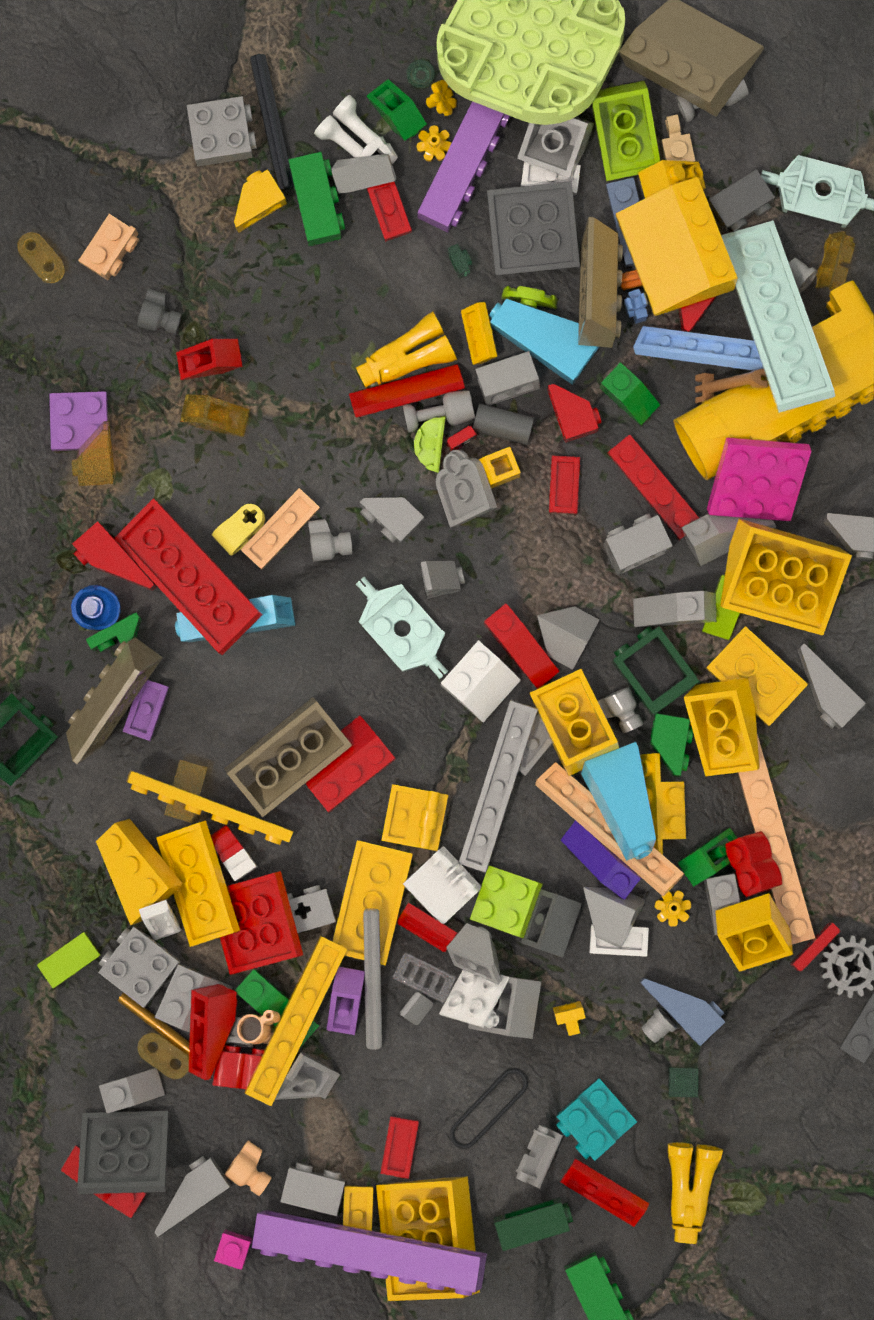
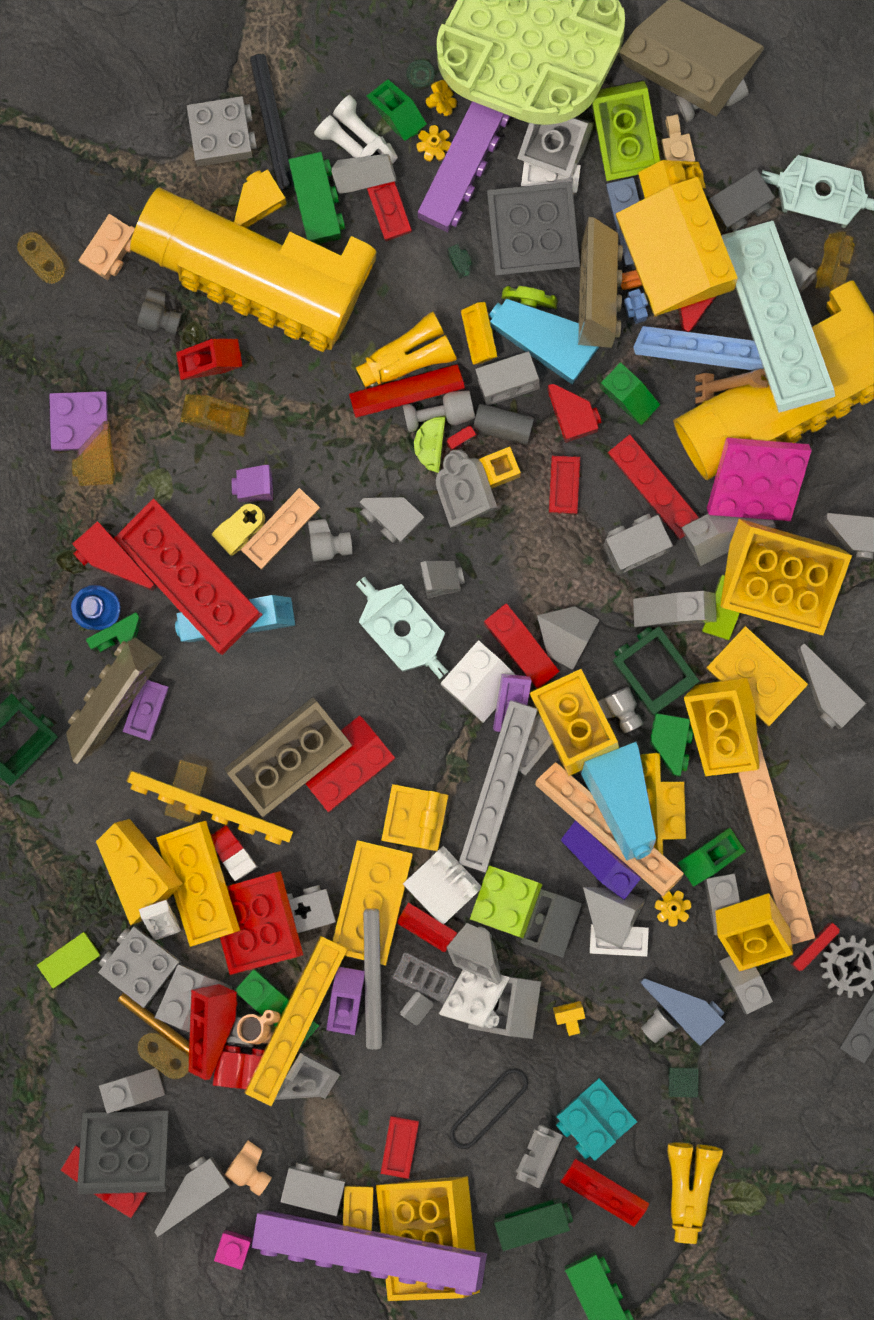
(253, 484): none -> medium lavender slope
(284, 285): none -> yellow piece
(511, 688): none -> medium lavender plate
(746, 986): none -> light grey slope
(754, 864): red brick -> none

